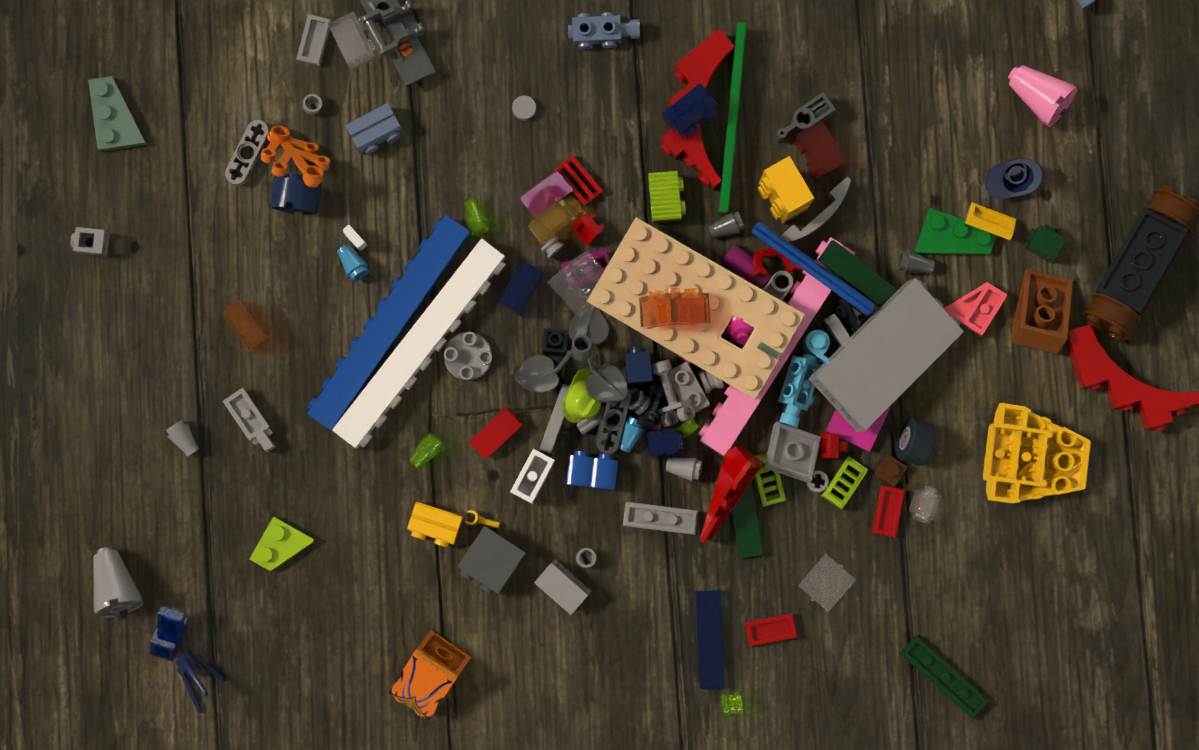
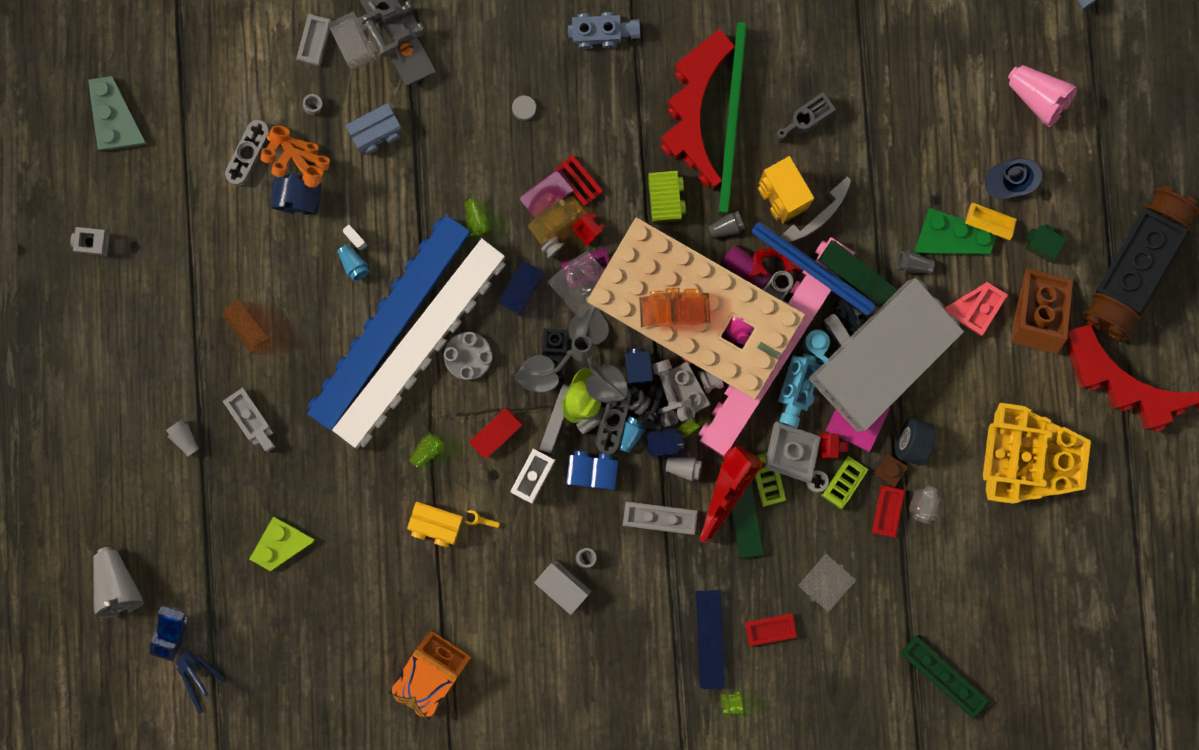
(490, 561): dark grey brick -> none
(690, 111): clear blue brick -> none
(819, 150): clear red brick -> none

